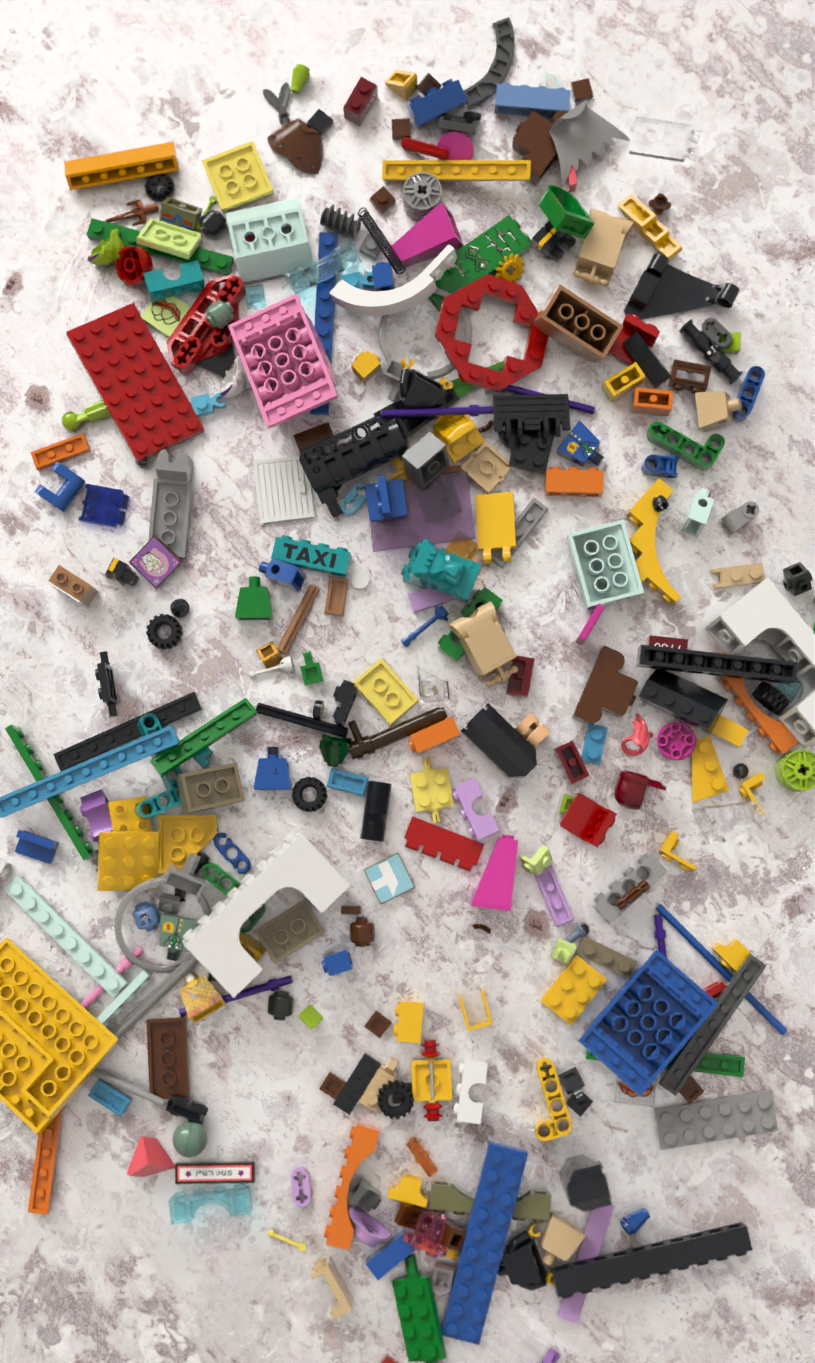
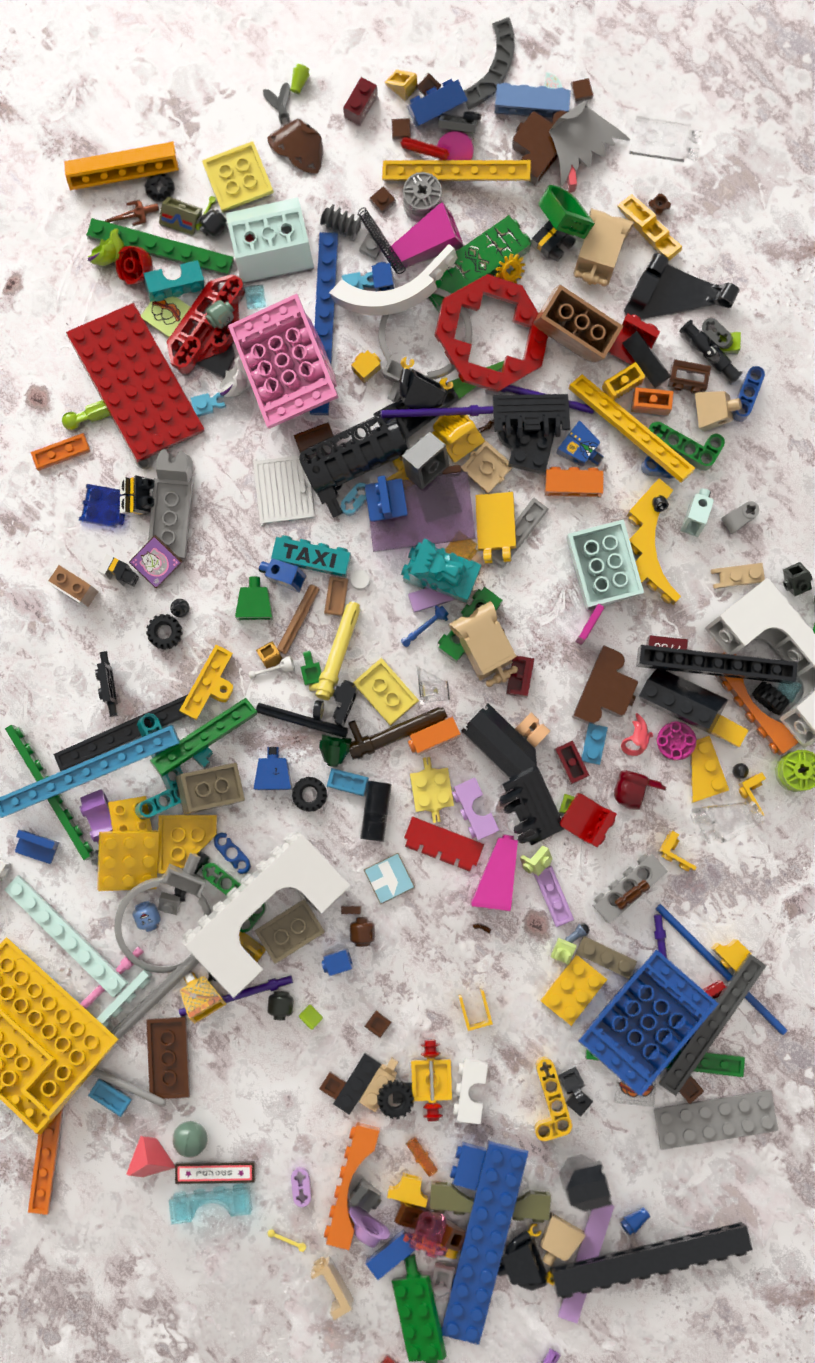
(66, 492): blue connector -> none
(136, 495): none -> black hips
(169, 238): yellowish green tile -> none
(172, 931): sand green torso -> none
(178, 1106): black hinge -> none
(209, 684): none -> yellow plate
(316, 272): clear light blue arch -> none
(320, 121): black tile -> none
(329, 676): none -> light yellow cylinder
(410, 1021): yellow brick -> none
(468, 1166): none -> blue brick
(533, 802): none -> black hinge
(631, 428): none -> yellow plate

